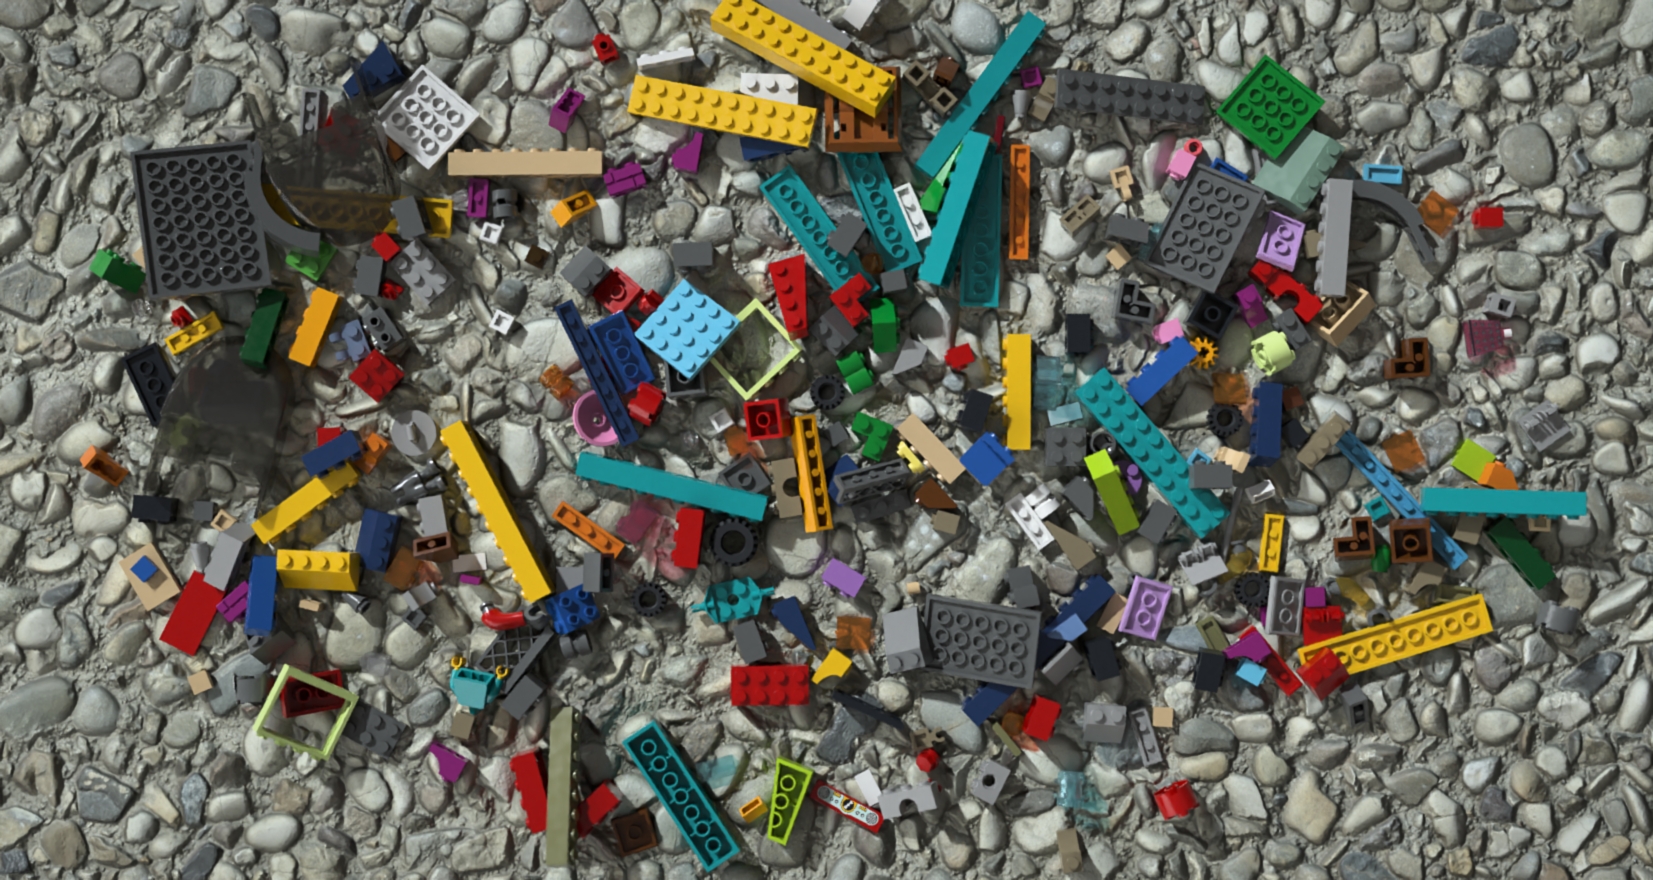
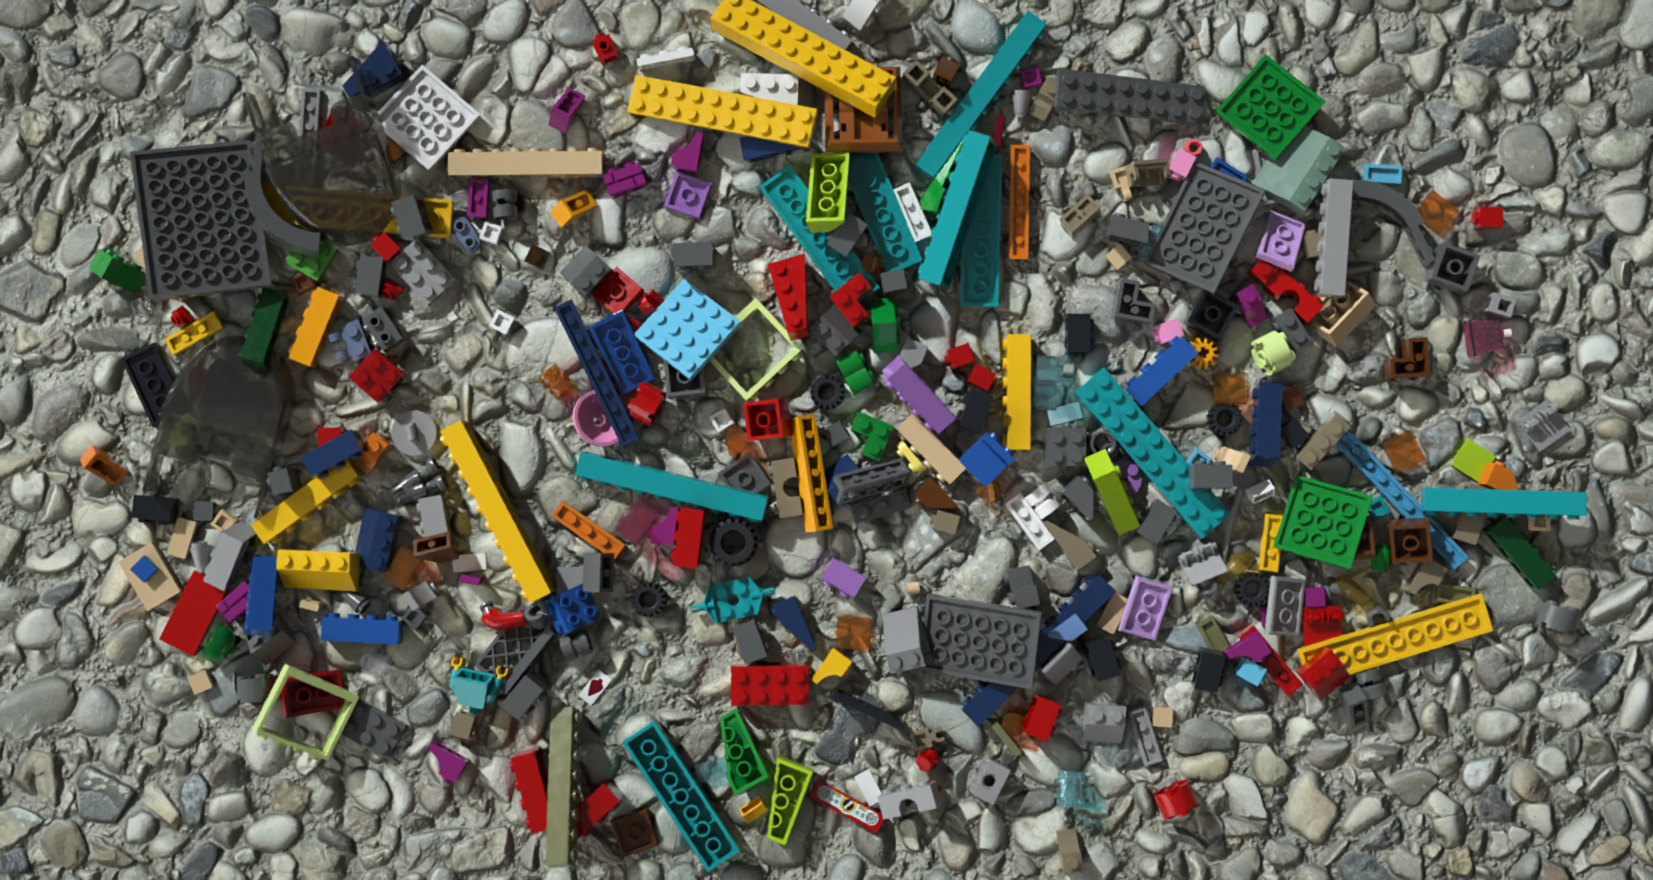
(182, 538): none -> tan tile
(219, 644): none -> green cylinder
(284, 480): none -> dark grey brick
(303, 283): none -> copper tile
(362, 629): none -> blue brick
(466, 234): none -> sand blue plate
(595, 687): none -> white sticker
(664, 531): none -> magenta arch
(688, 195): none -> medium lavender tile
(744, 761): none -> green wedge
(827, 191): none -> lime slope
(917, 393): none -> medium lavender brick
(982, 378): none -> red brick
(990, 491): none -> clear orange piece
(1147, 172): none -> dark tan hinge
(1323, 522): none -> green plate
(1373, 689): none -> dark grey wheel
(1452, 268): none -> dark grey brick

